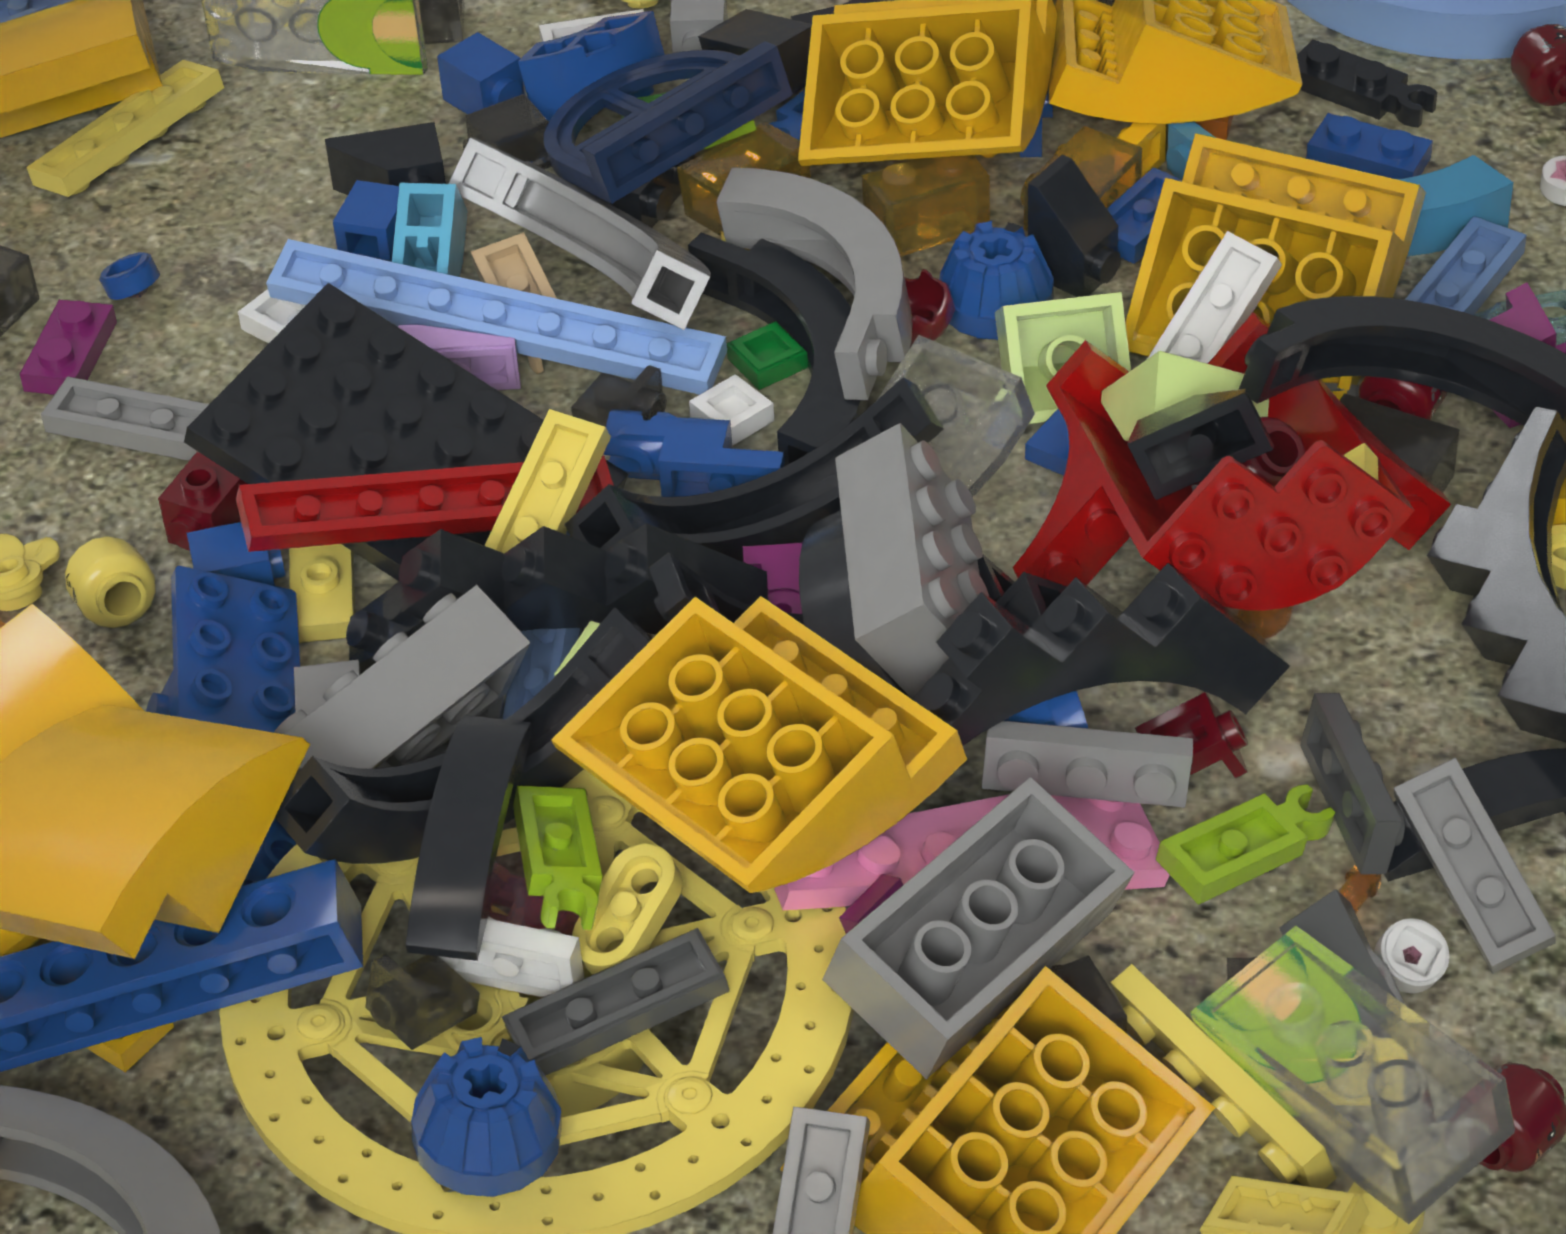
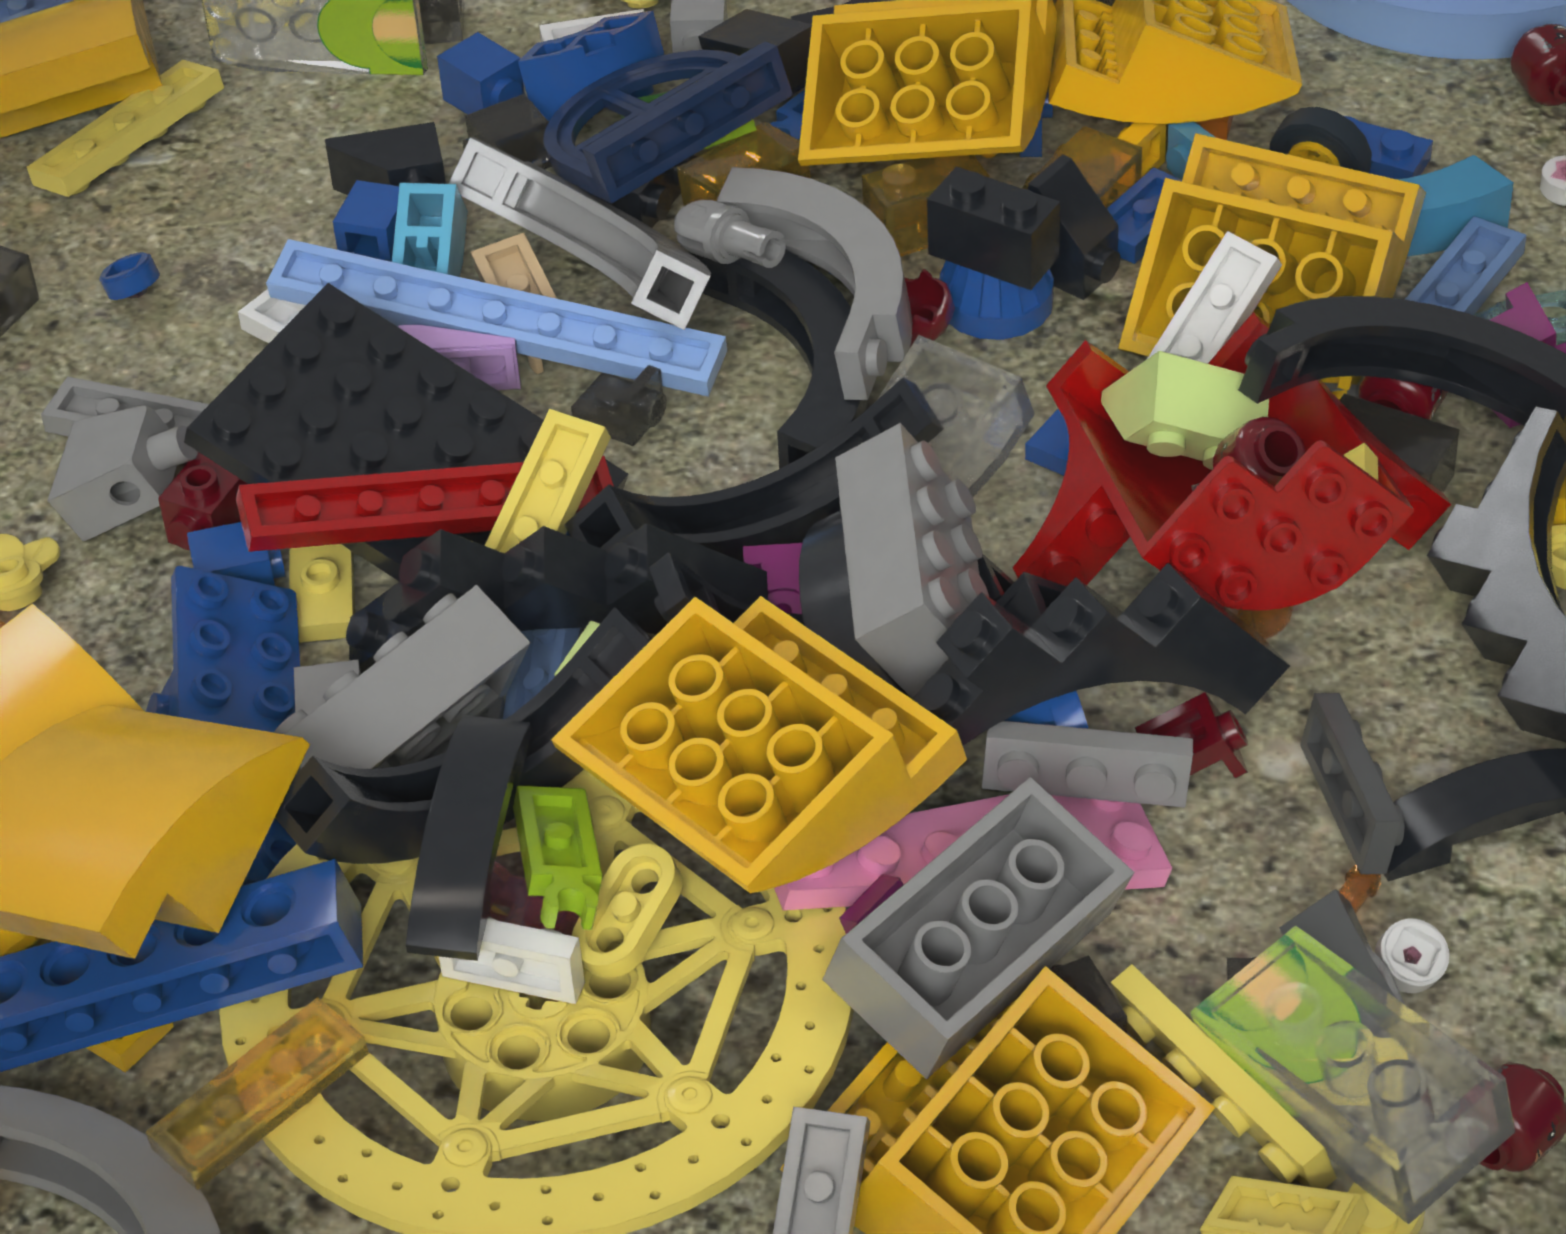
(68, 345): magenta plate -> none
(110, 582): light yellow head -> none
(116, 469): none -> light grey torso
(257, 1093): none -> clear yellow plate
(419, 998): clear smoke bracket -> none
(486, 1120): blue piece -> none
(617, 1002): dark grey tile -> none
(683, 453): blue plate -> none
(726, 234): none -> light grey arm
(736, 402): white plate -> none
(767, 355): green tile -> none
(993, 227): none -> black brick
(1043, 335): yellowish green slope -> none
(1192, 437): black slope -> none
(1242, 843): lime plate -> none
(1323, 137): none -> black wheel
(1362, 84): black plate -> none
(1474, 865): light grey plate -> none

